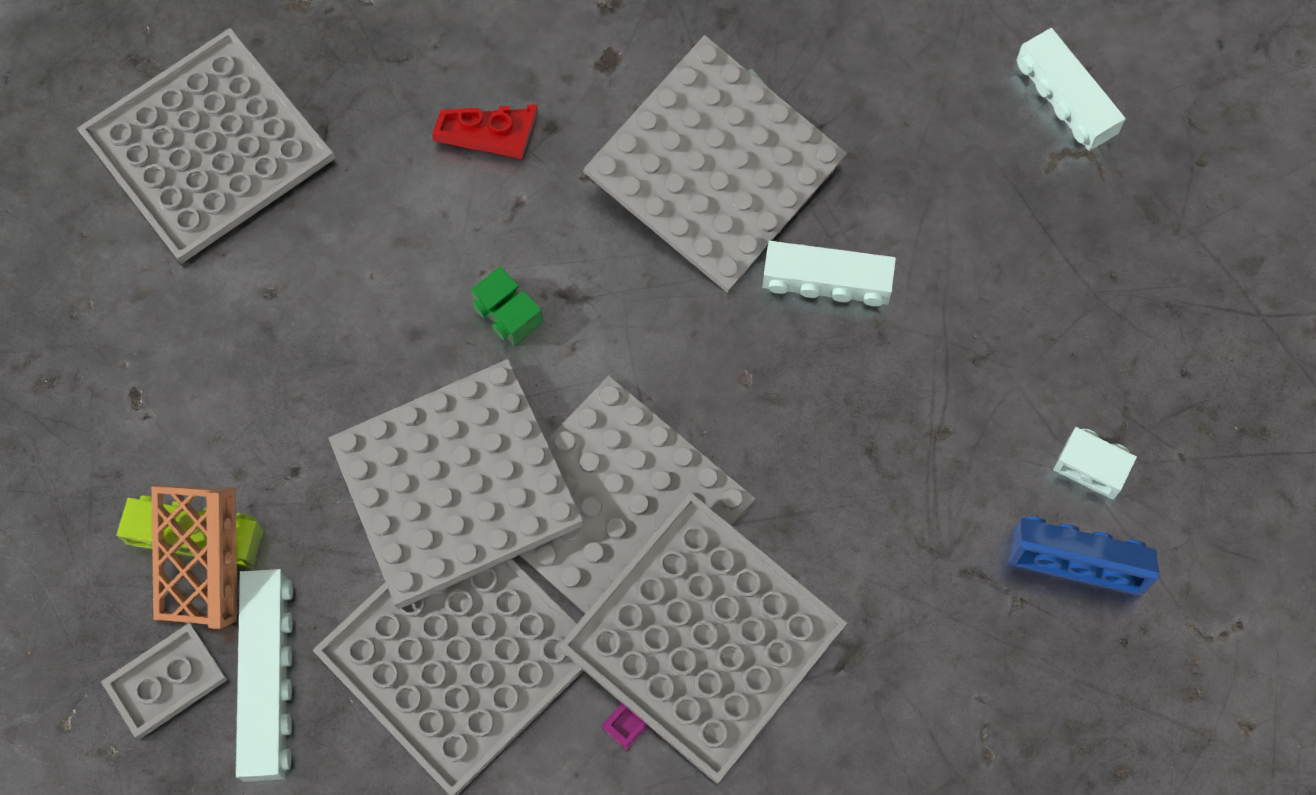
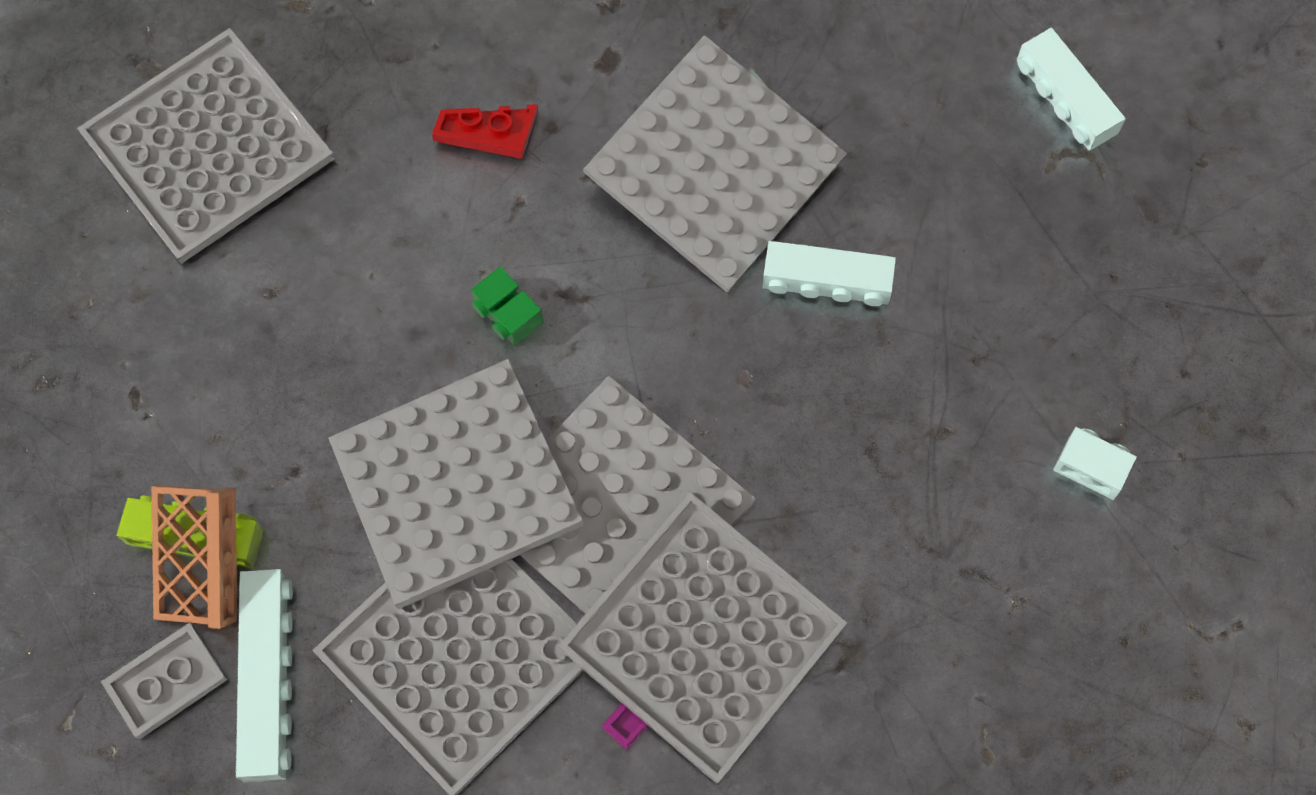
(1084, 556): blue slope -> none

